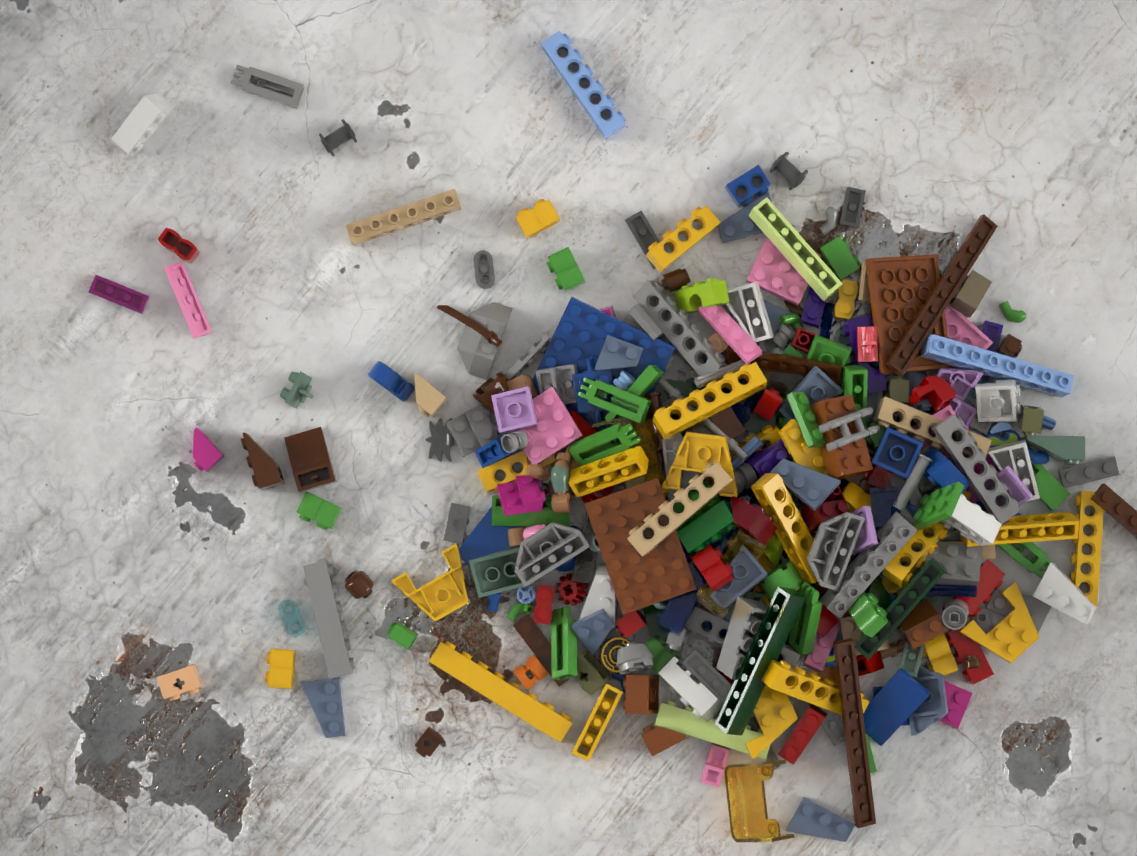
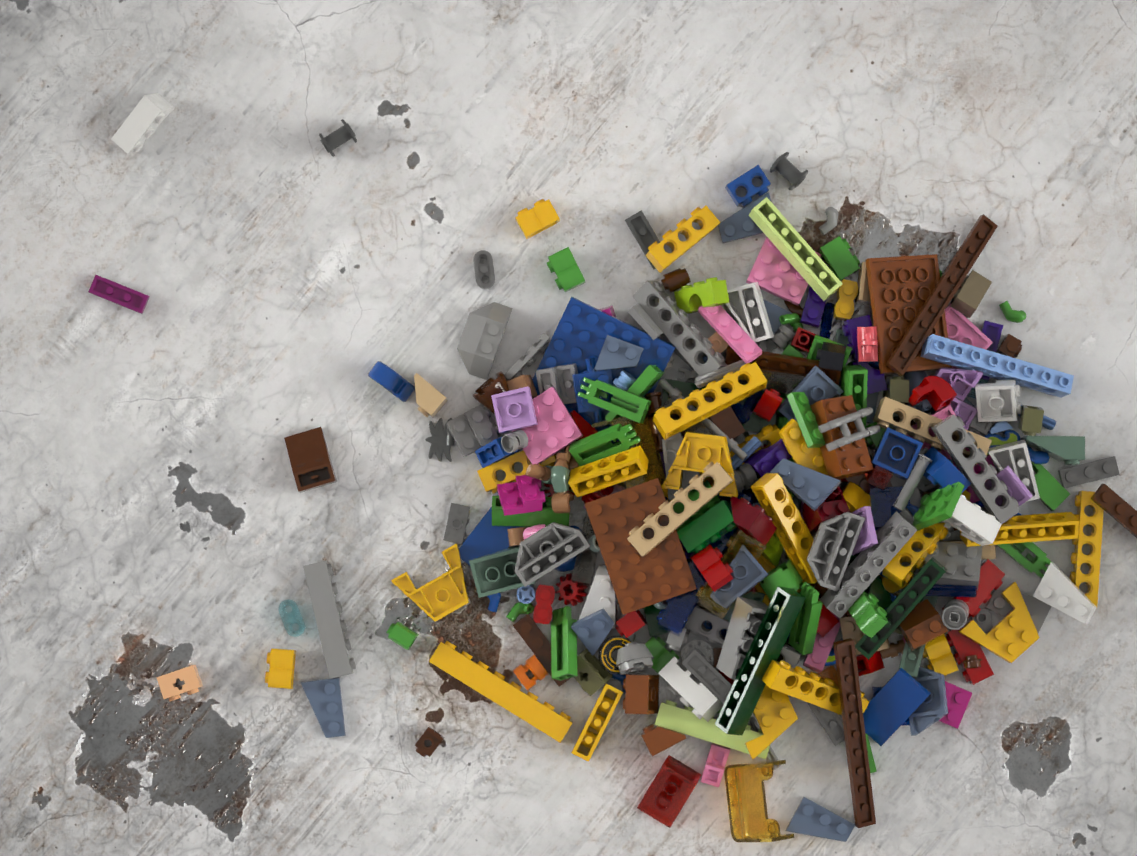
(175, 243): red brick -> none
(188, 300): bright pink plate -> none
(205, 452): dark pink slope -> none
(265, 468): reddish brown slope -> none
(275, 89): light grey hinge -> none
(299, 391): sand green hips -> none
(318, 510): bright green brick -> none
(359, 584): reddish brown head -> none
(403, 217): tan brick -> none
(491, 337): reddish brown sword -> none
(561, 41): light blue brick -> none
(669, 791): none -> clear red slope
(802, 734): red brick -> none
(831, 356): none -> black brick
(852, 207): dark grey plate -> none

